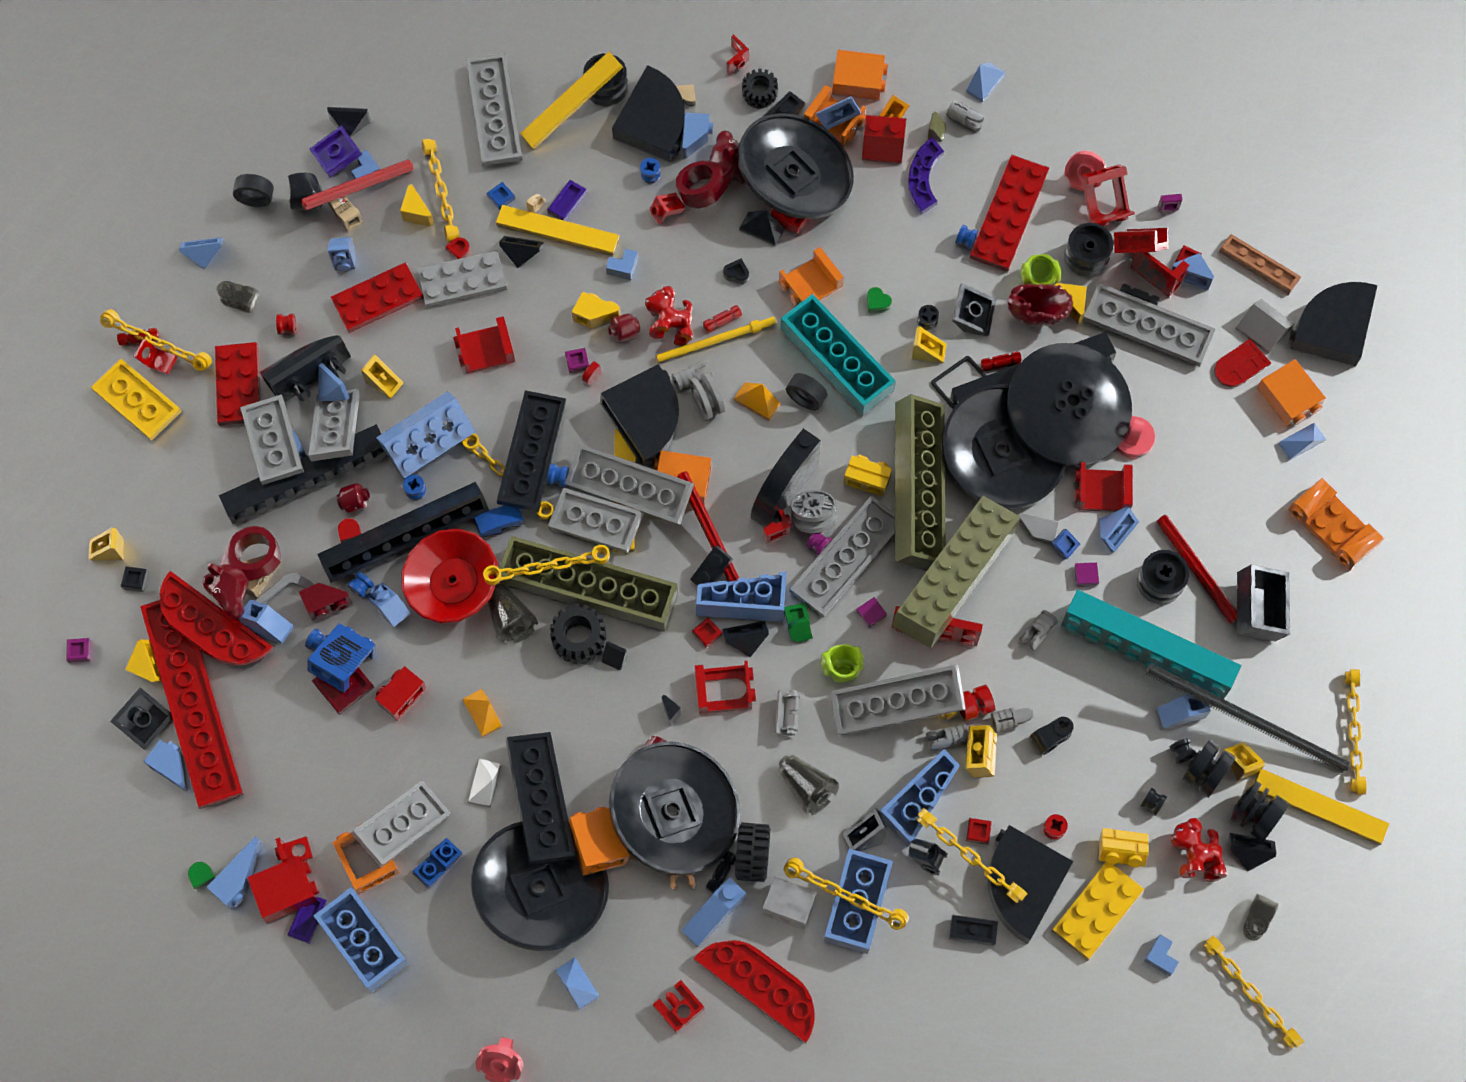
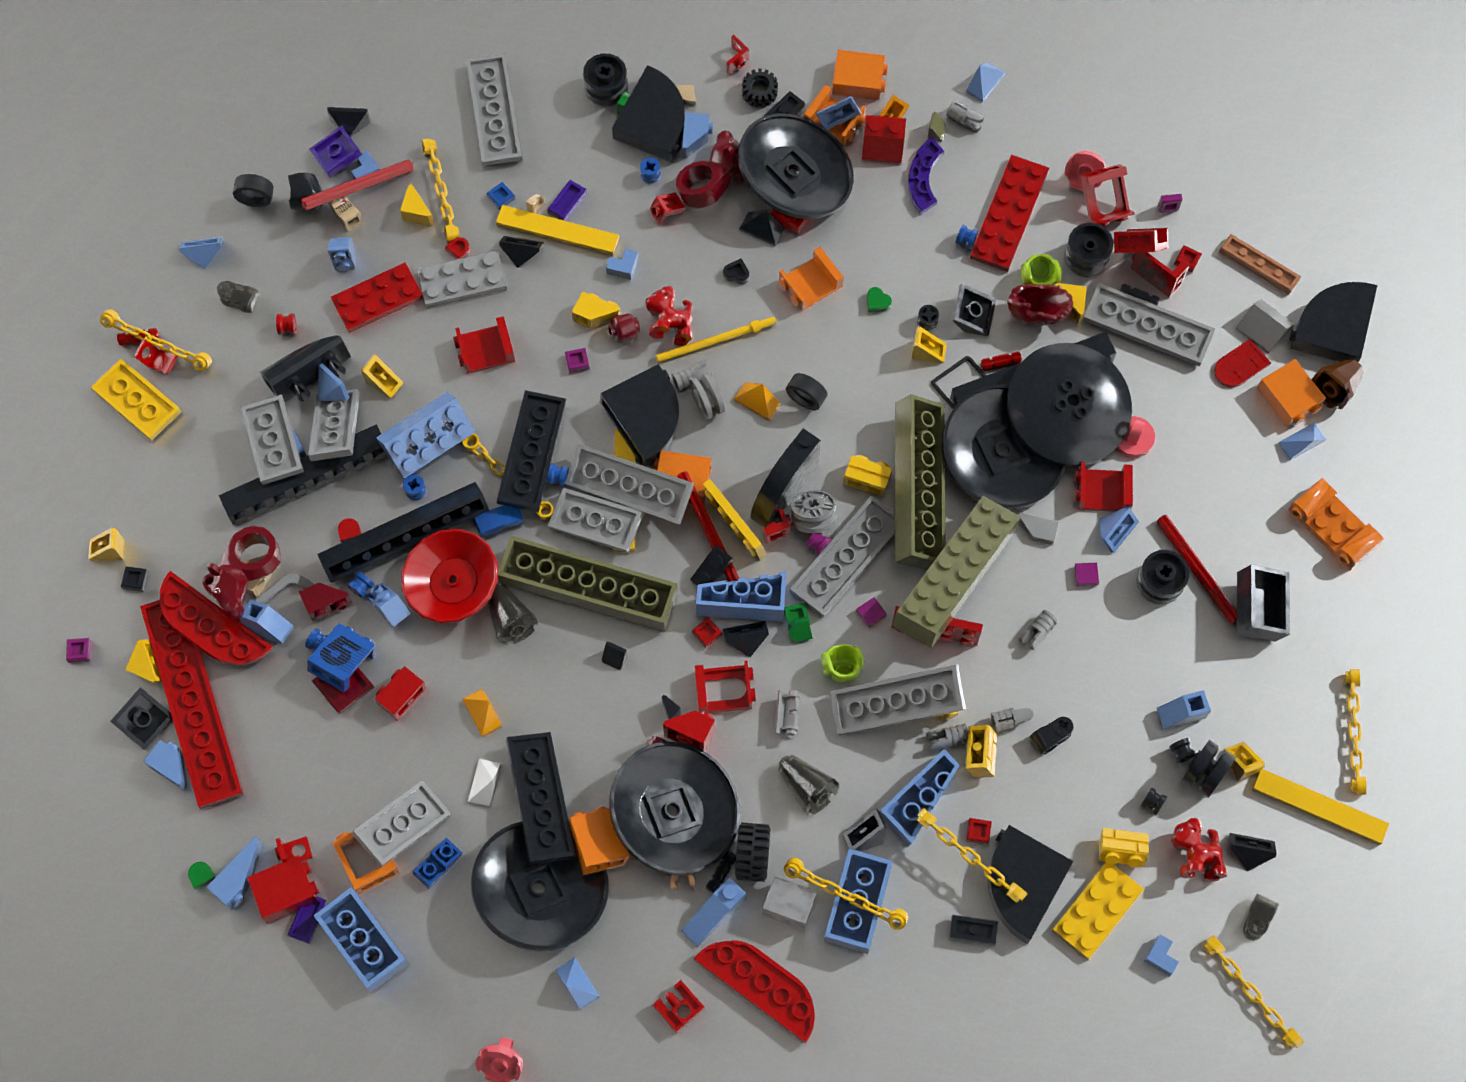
(236, 380): red plate -> none
(353, 498): dark red head -> none
(494, 570): yellow piece -> none
(571, 100): yellow tile -> none
(575, 617): black tyre -> none
(591, 373): red tile -> none
(622, 101): none -> green tile
(691, 728): none -> red slope
(722, 318): red axle -> none
(729, 515): none -> yellow plate
(837, 354): teal brick -> none
(927, 855): black piece -> none
(984, 698): red wheel -> none
(1051, 830): red wheel -> none
(1065, 544): blue tile -> none
(1149, 644): teal brick -> none
(1198, 271): medium blue slope -> none
(1250, 718): dark grey axle -> none
(1259, 811): black wheel -> none
(1339, 382): none -> reddish brown cone

